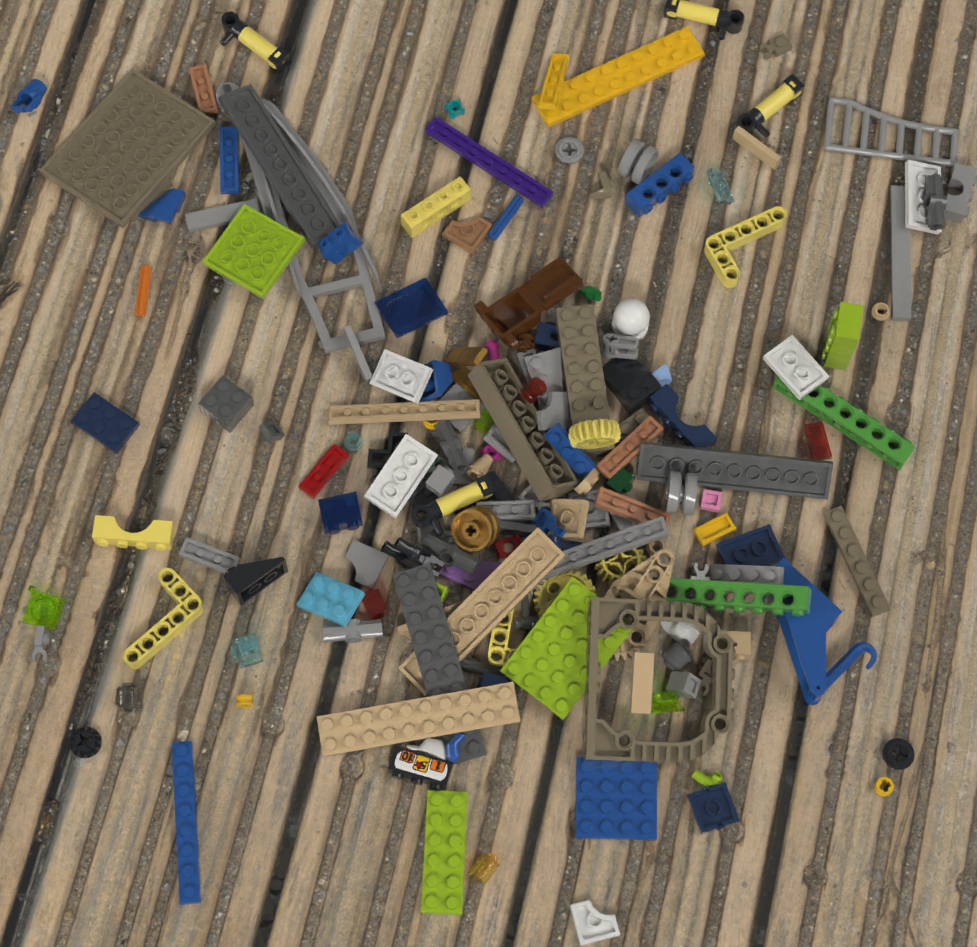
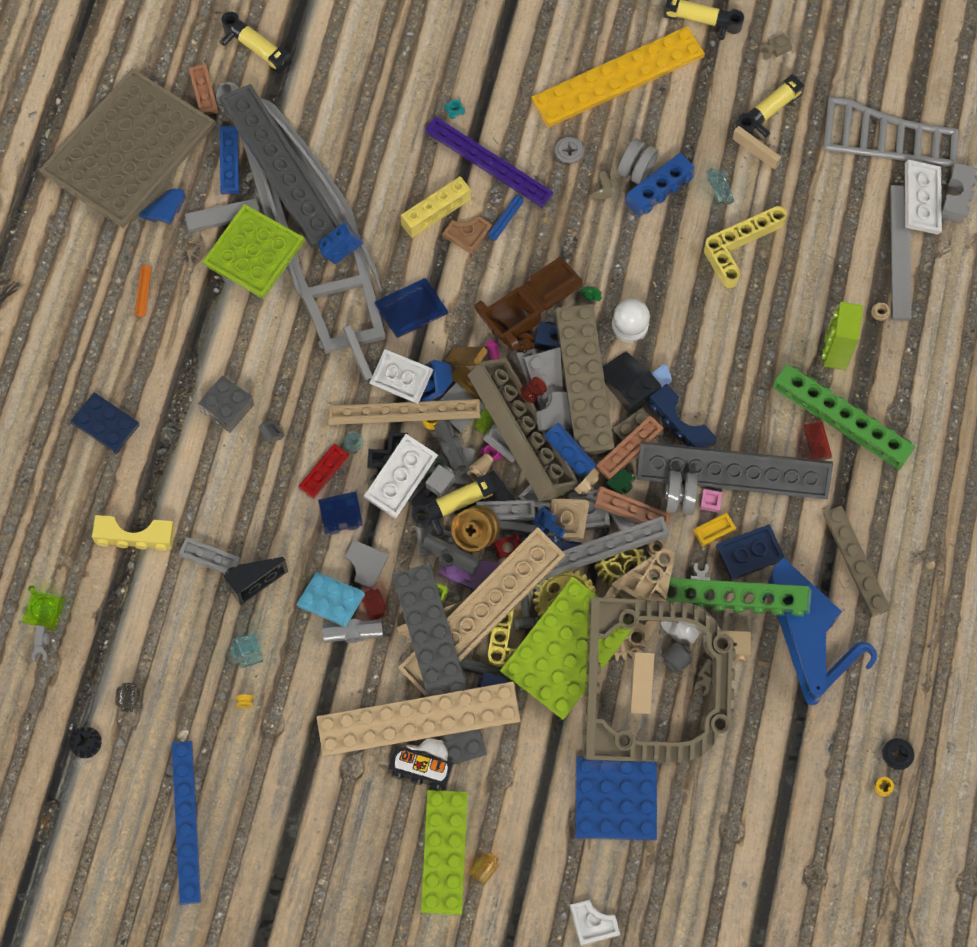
(30, 96): blue piece -> none
(166, 622): light yellow beam -> none
(410, 555): black connector -> none
(452, 747): blue arm -> none
(554, 81): yellow tile -> none
(594, 434): light yellow gear -> none
(620, 347): light grey piece -> none
(665, 702): clear neon green hat -> none
(683, 684): light grey brick -> none
(705, 780): lime arm -> none
(713, 808): dark blue plate -> none
(747, 573): light grey plate -> none
(795, 367): white plate -> none
(935, 202): dark grey piece -> none

